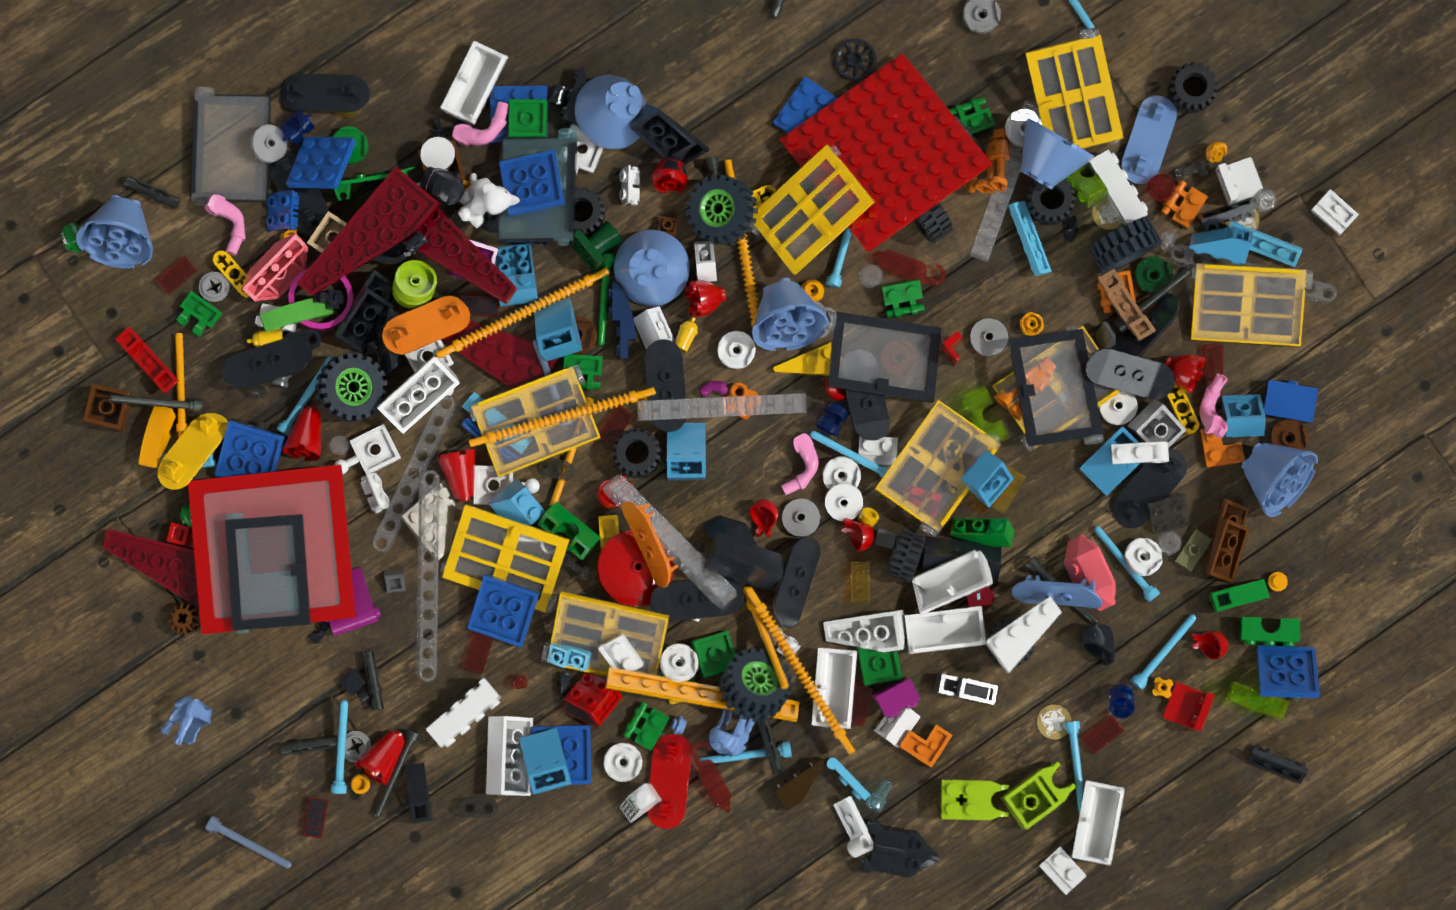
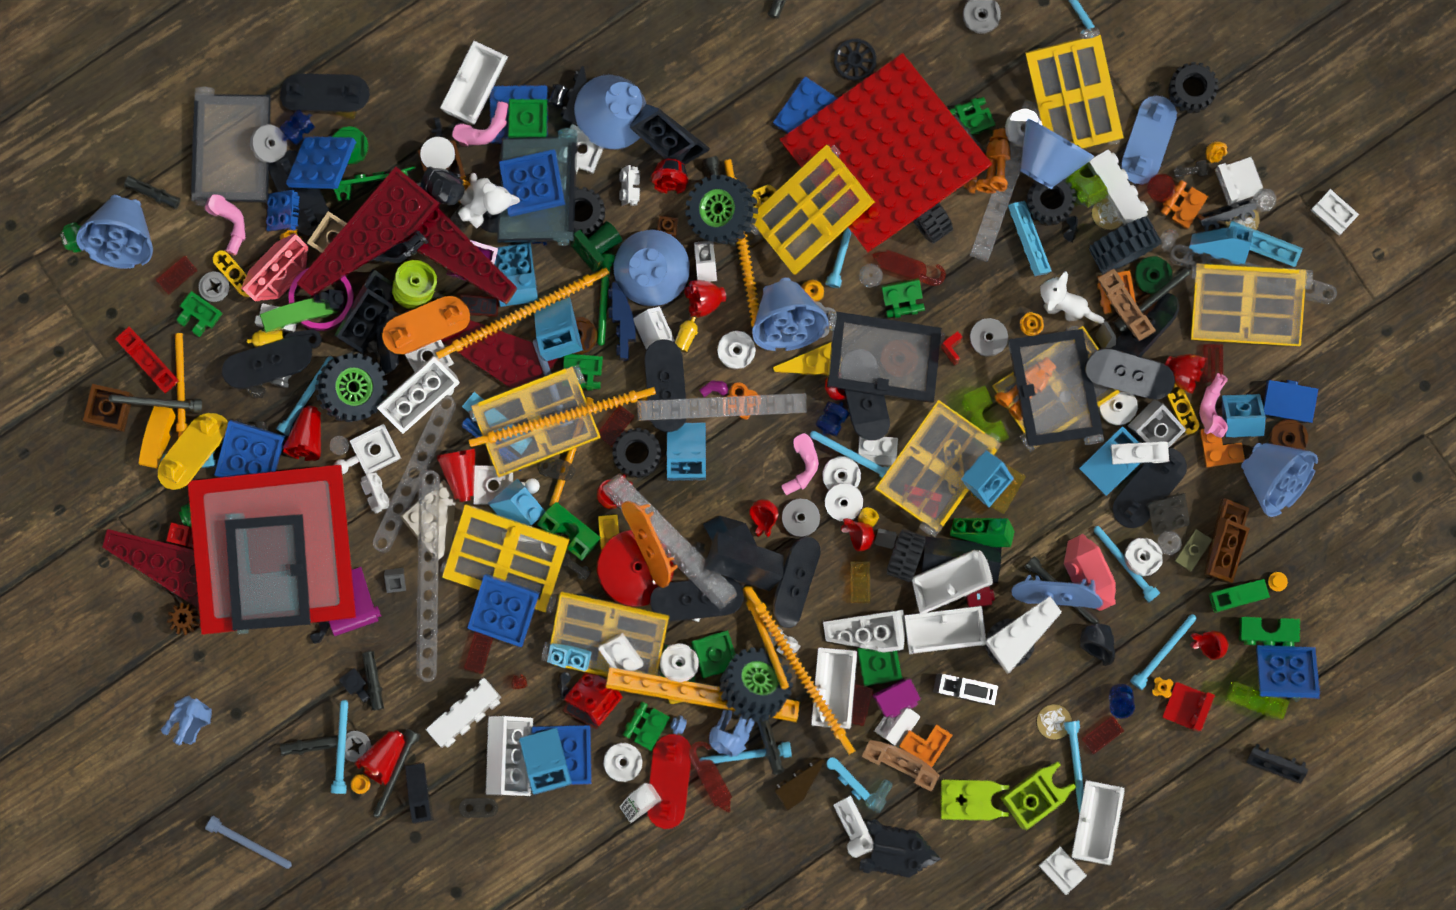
(315, 817): tile -> none
(902, 761): none -> medium nougat slope
(1057, 298): none -> white animal

